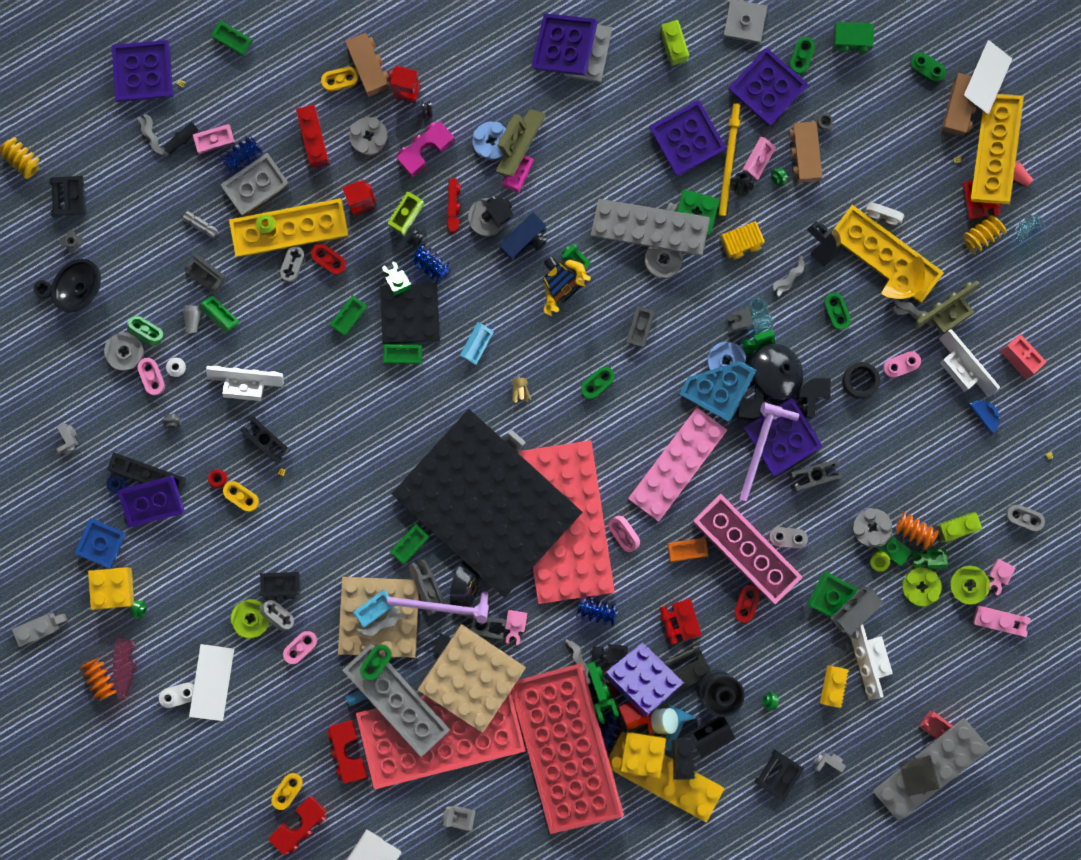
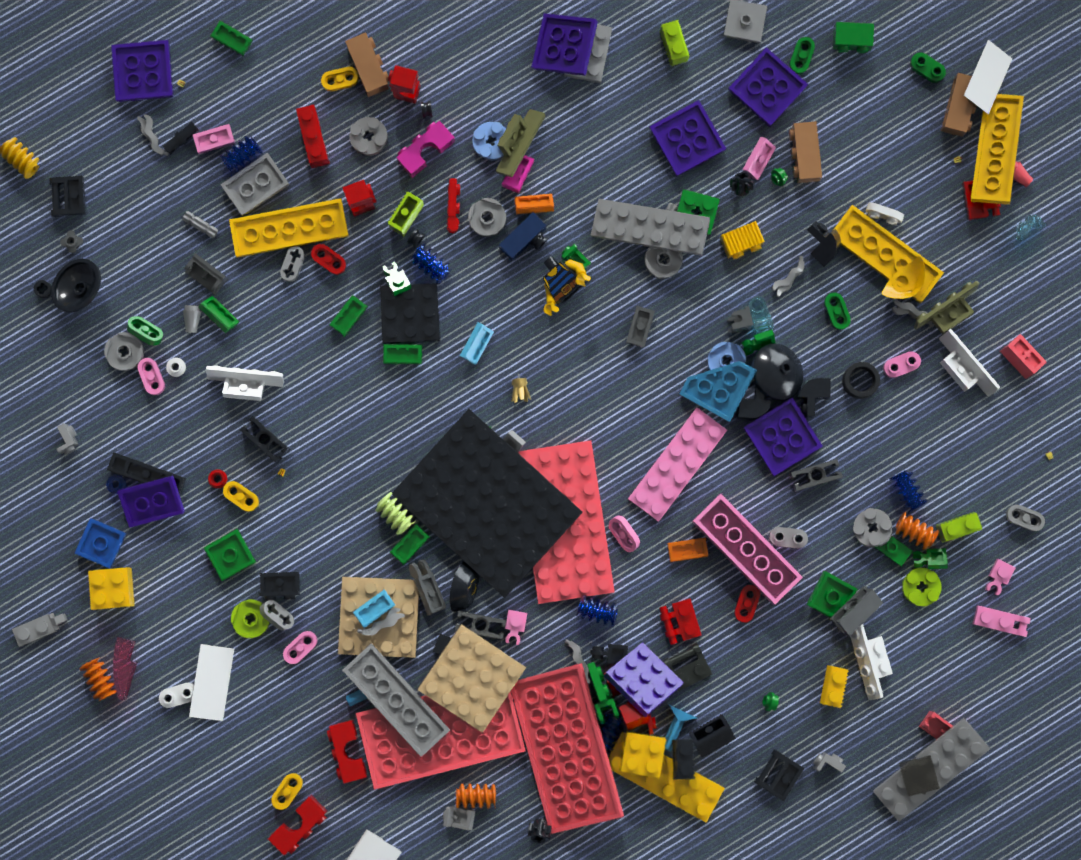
(138, 609): green plate -> none
(171, 421): dark grey plate -> none
(229, 555): none -> green plate
(267, 229): lime plate -> none
(376, 662): green plate -> none
(394, 514): none -> yellowish green piece
(475, 796): none -> orange piece
(479, 612): lavender bar -> none
(499, 210): black brick -> none
(534, 204): none -> orange plate
(539, 830): none -> black gear
(597, 383): green plate -> none
(664, 721): light aqua piece -> none
(720, 693): black wheel -> none
(734, 123): yellow bar -> none
(769, 412): lavender bar -> none
(827, 118): dark grey plate -> none
(880, 561): lime tile -> none
(908, 490): none -> clear blue piece
(978, 592): lime plate -> none
(982, 233): yellow piece -> none
(987, 414): blue plate -> none

